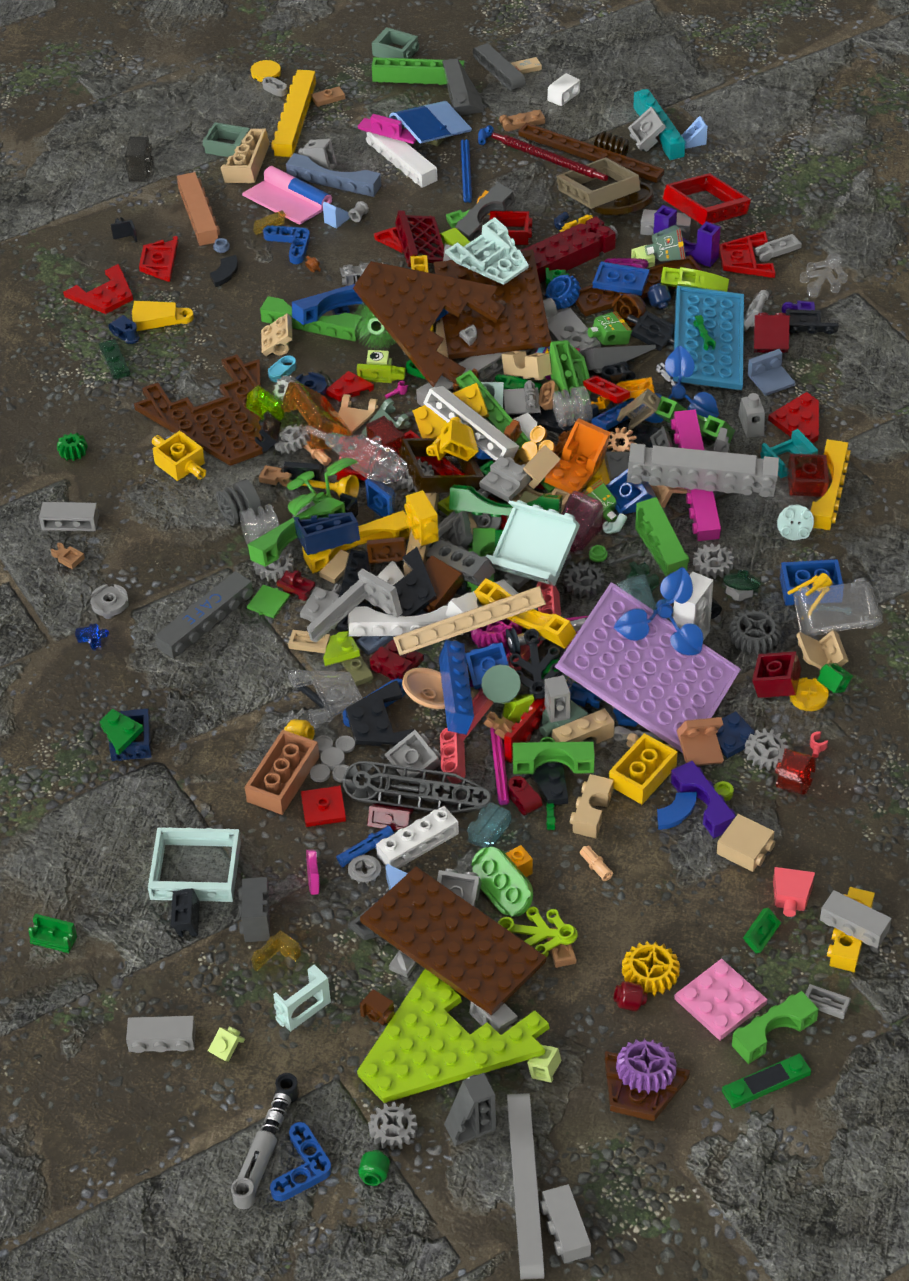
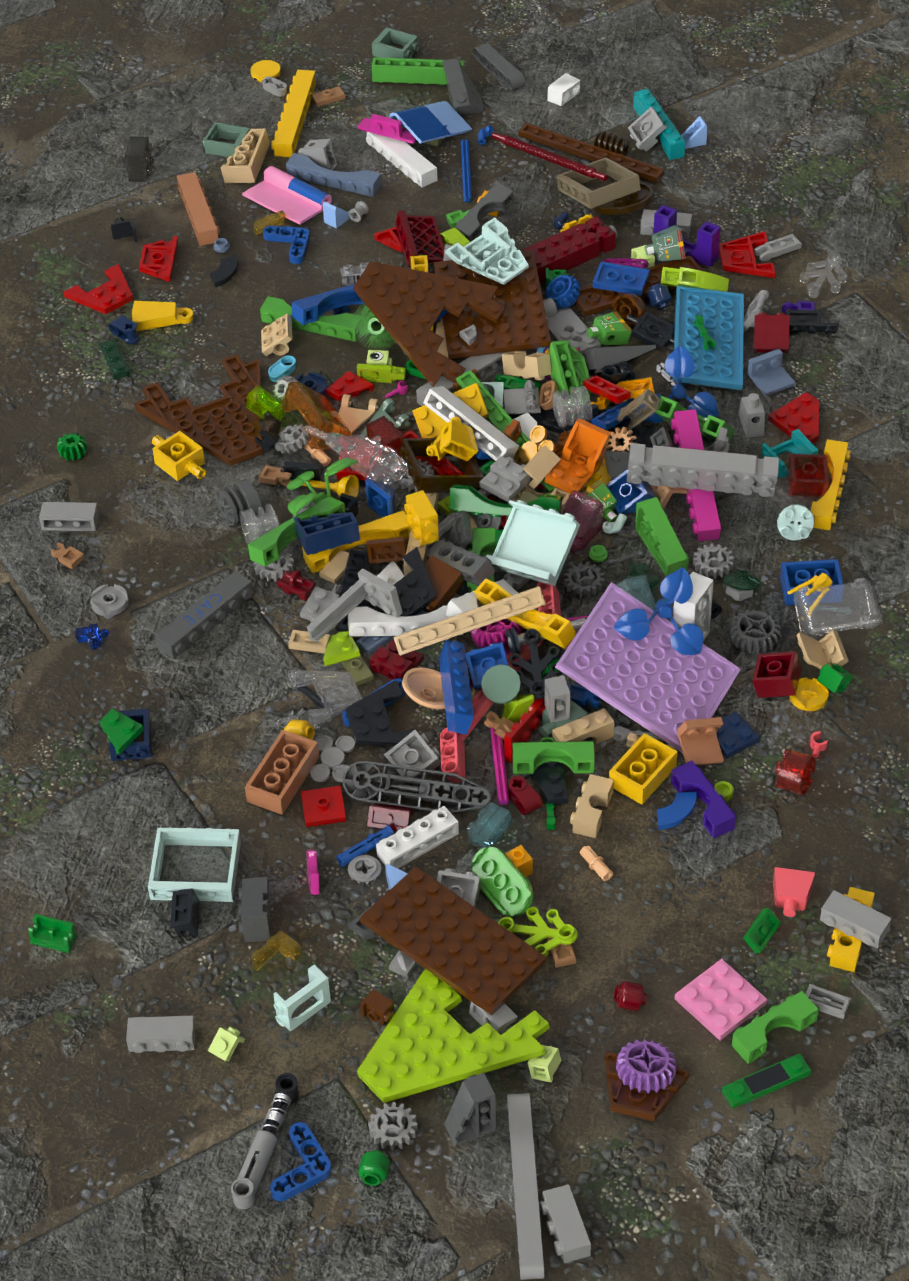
(268, 601): bright green piece -> none
(312, 264): dark orange plate -> none
(515, 219): red window -> none
(517, 121): medium nougat plate -> none
(527, 65): tan tile -> none
(624, 720): blue tile -> none
(663, 972): yellow gear -> none
(734, 206): red window -> none
(746, 842): tan brick -> none
(765, 749): light grey gear -> none

